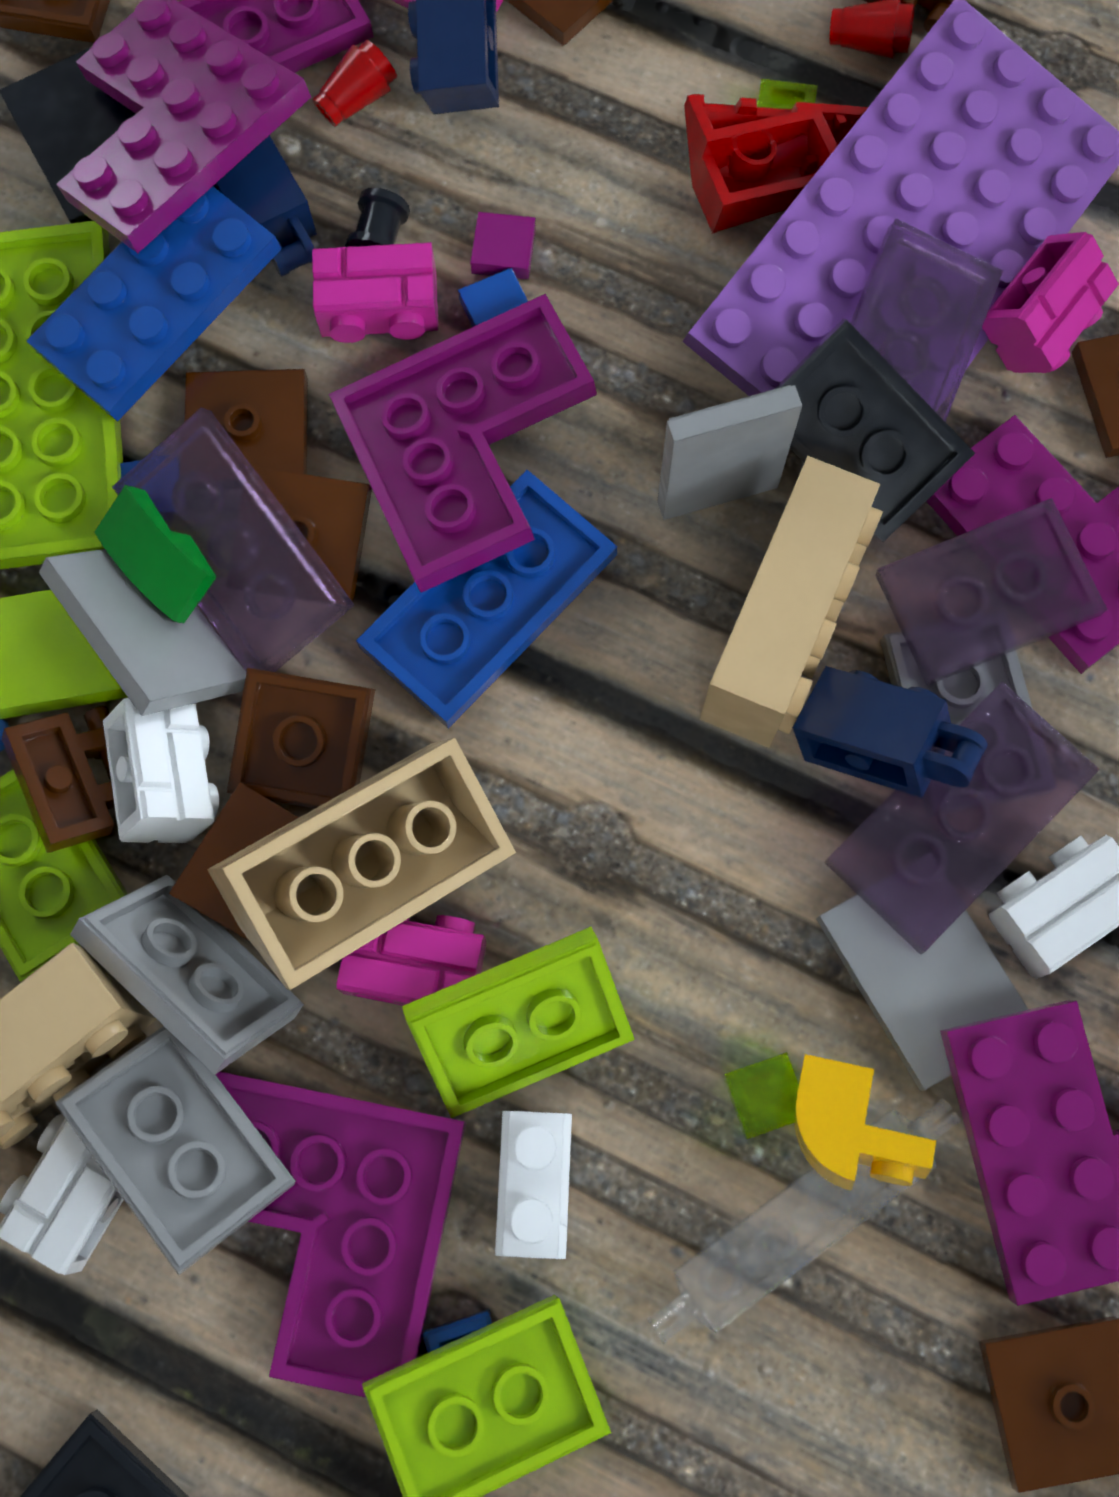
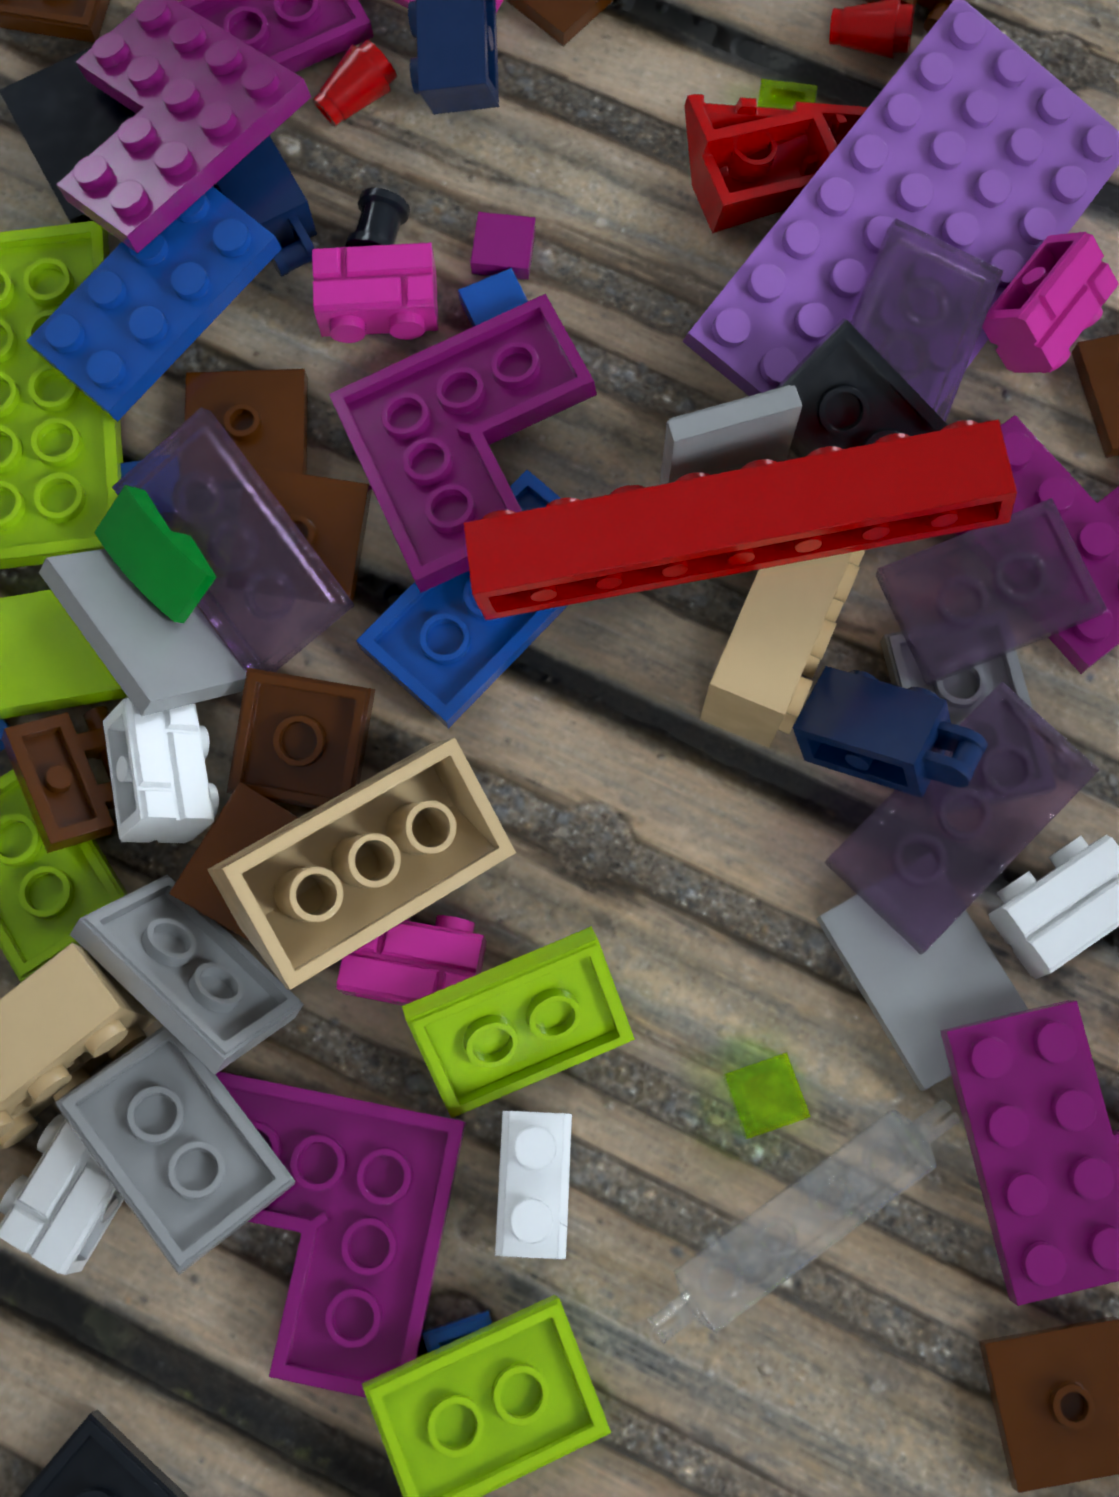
(741, 519): none -> red brick
(834, 1134): yellow brick -> none

